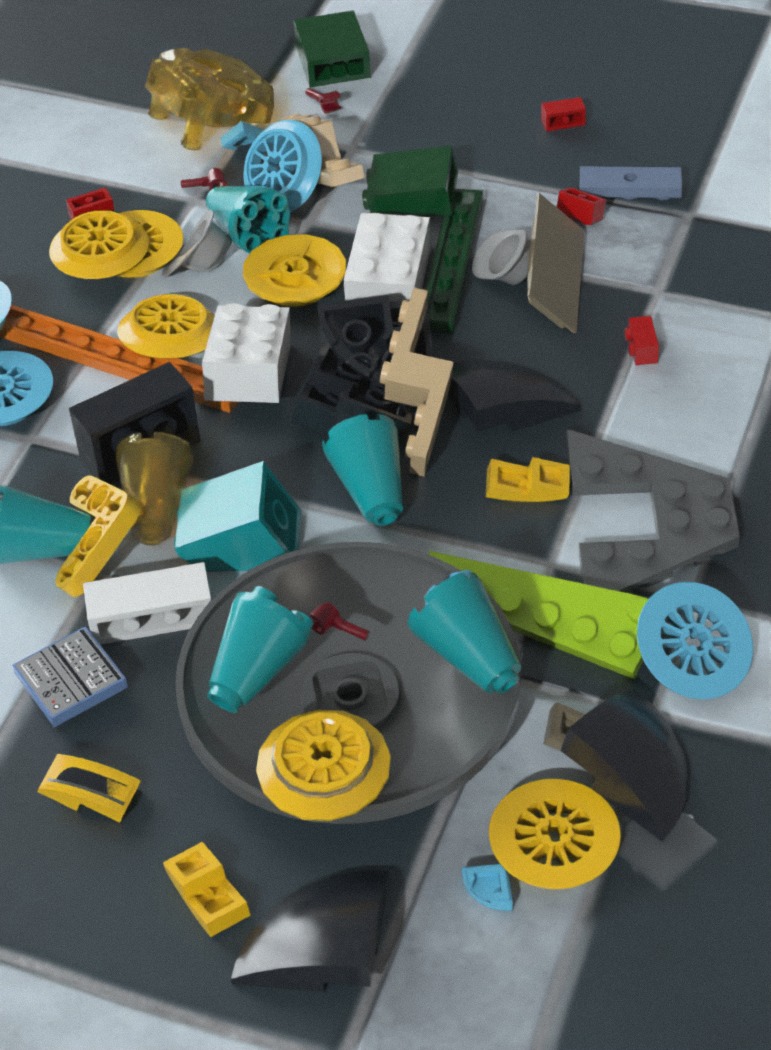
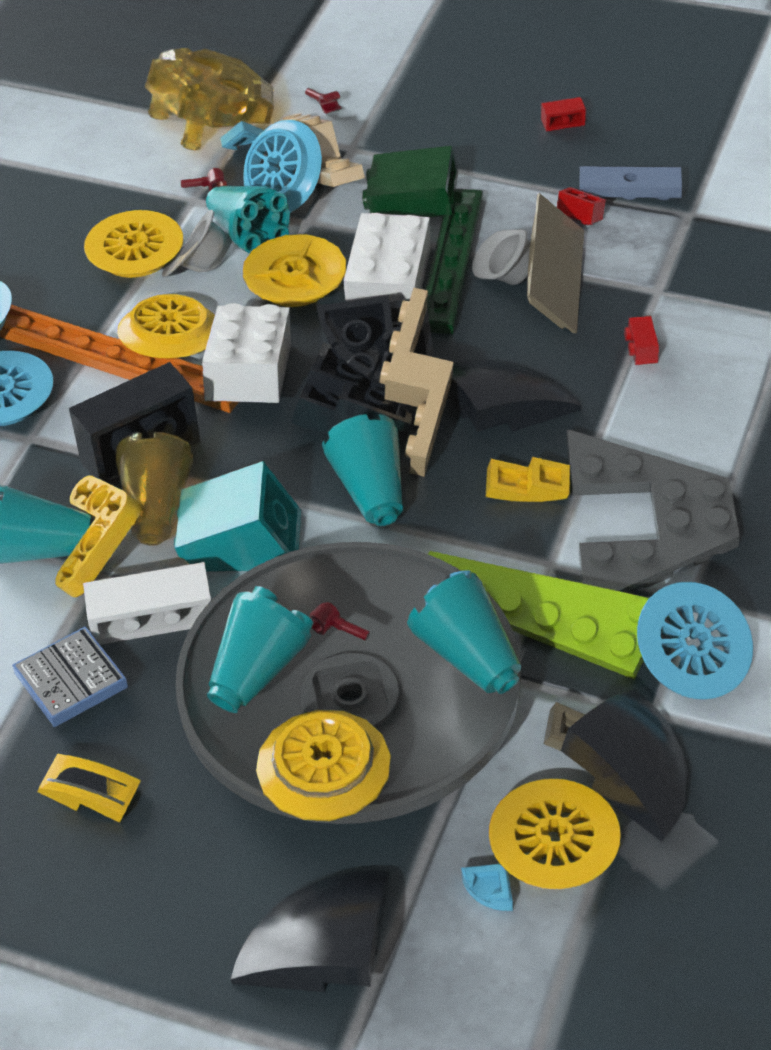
(93, 201): red piece -> none
(99, 245): yellow piece -> none
(206, 889): yellow slope -> none
(332, 48): dark green brick -> none

